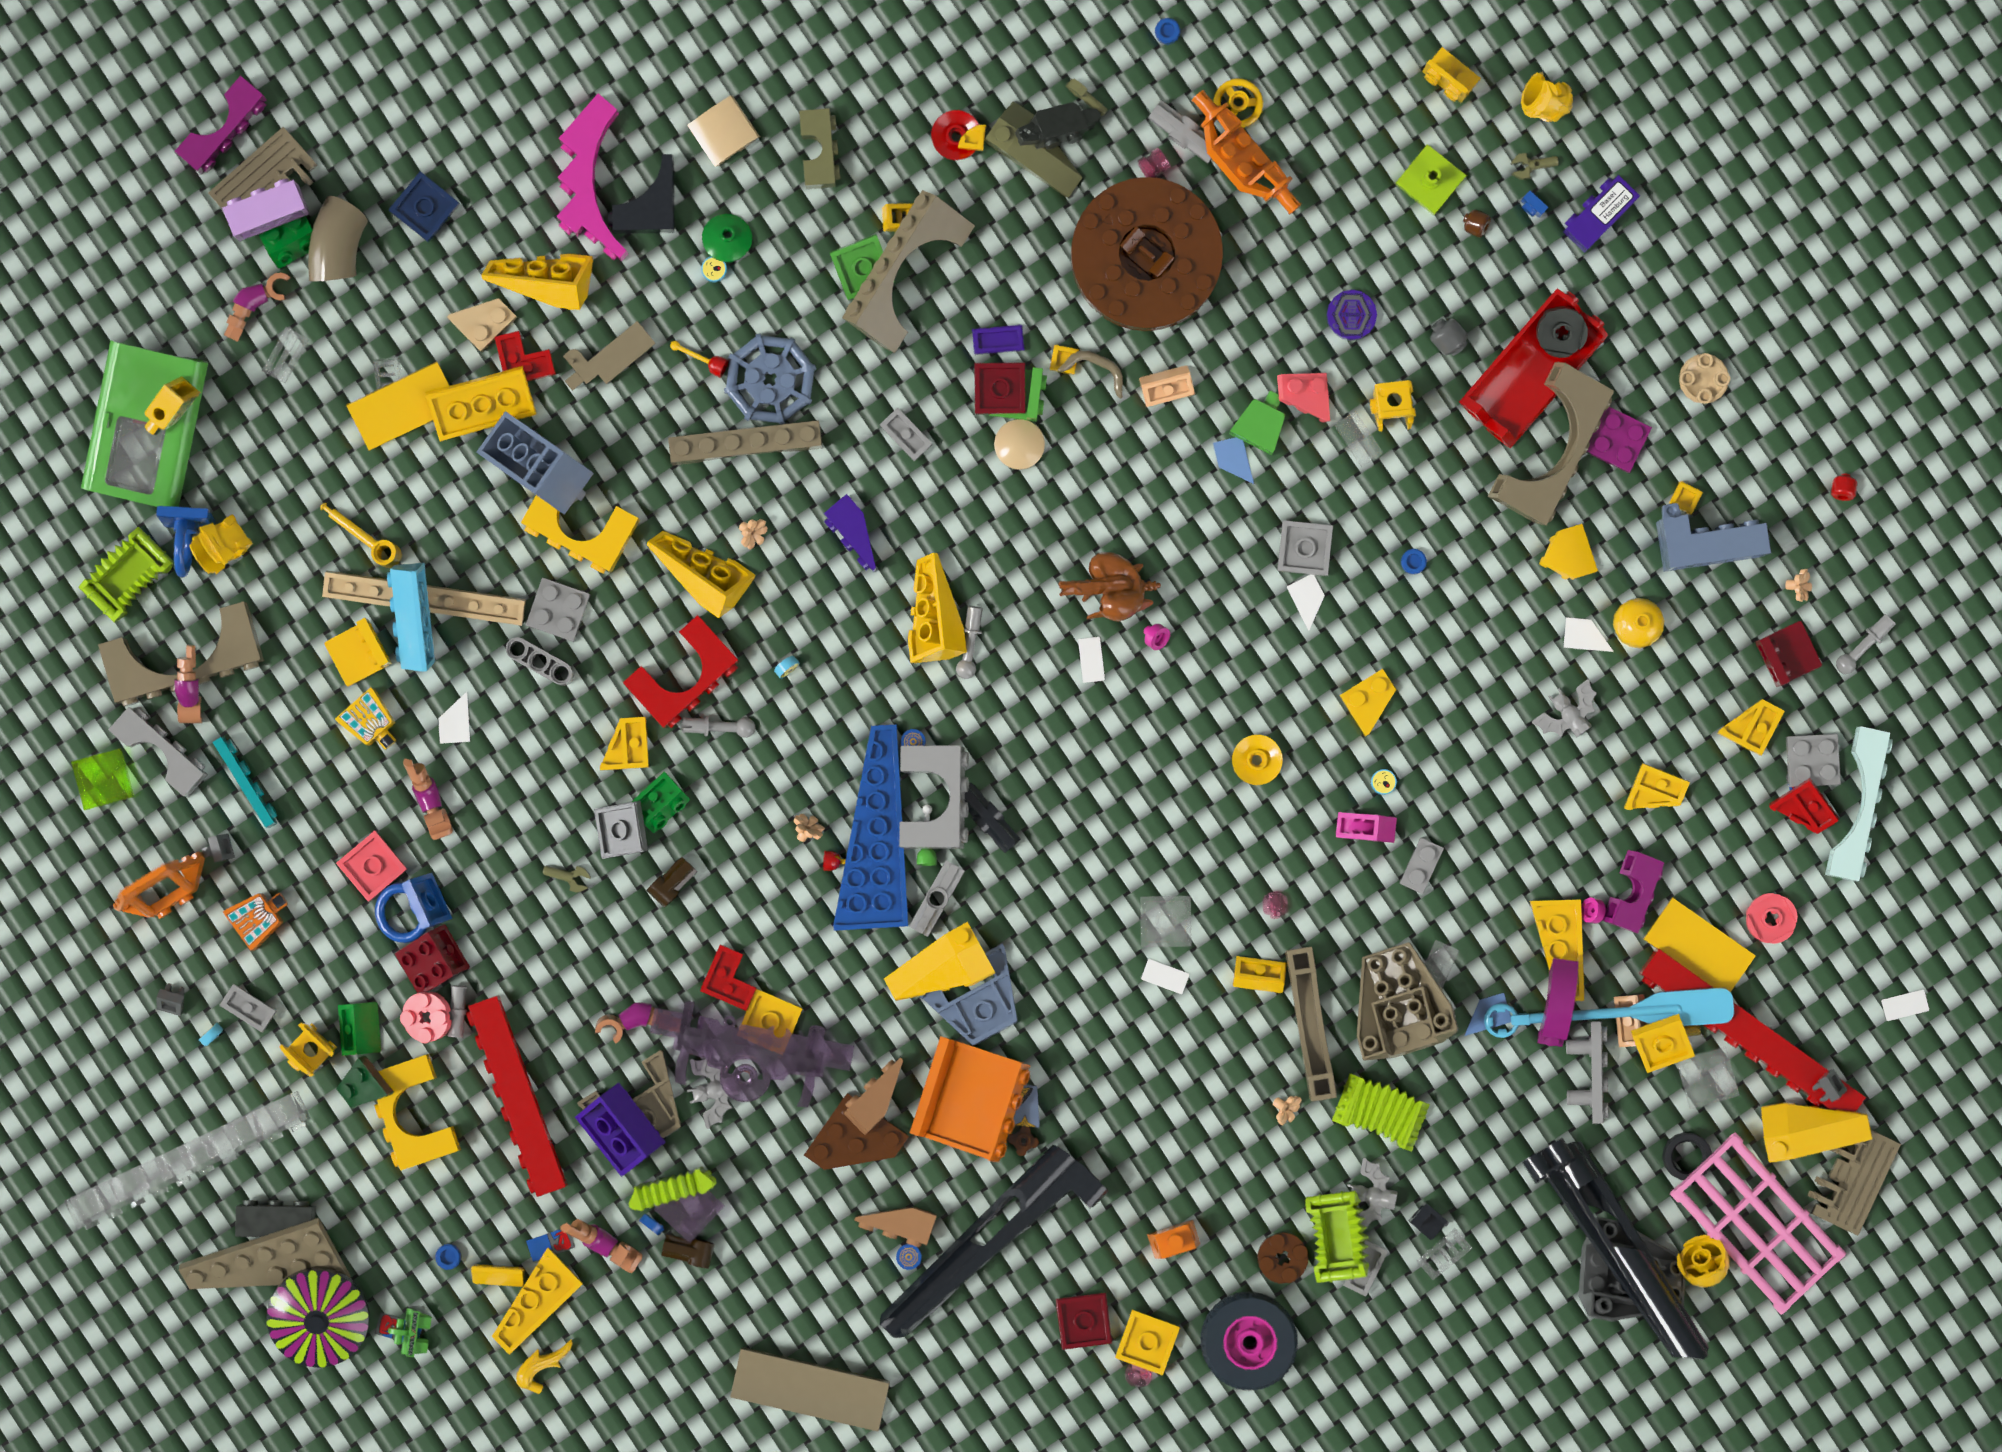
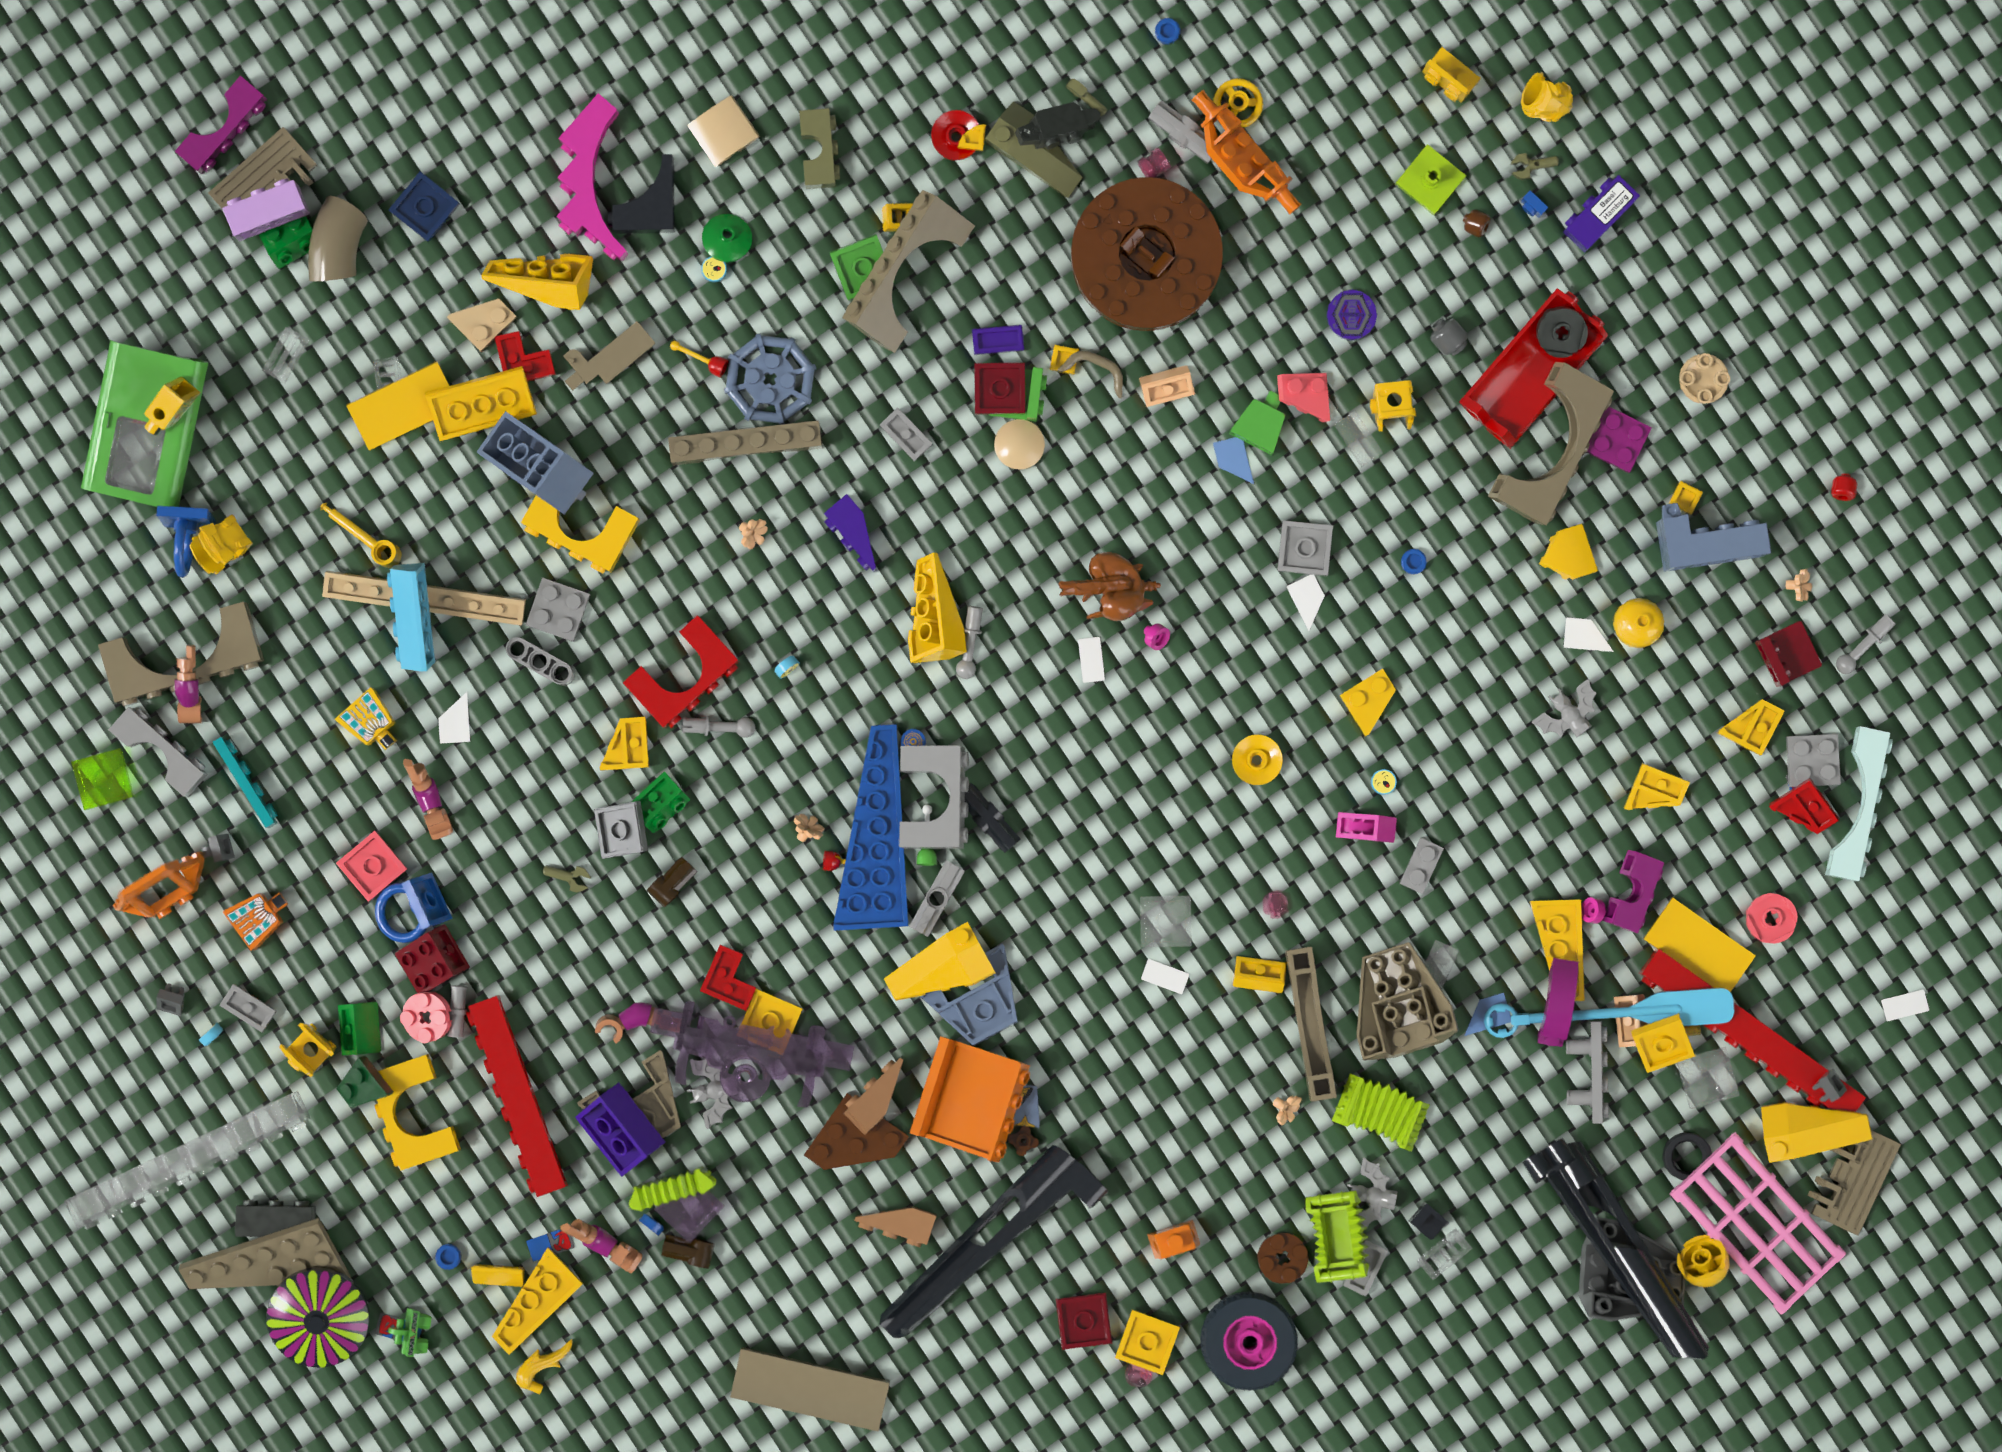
(125, 574): lime piece -> none
(248, 300): piece -> none
(357, 652): yellow bracket -> none
(708, 579): yellow wedge -> none
(908, 1257): blue tile -> none

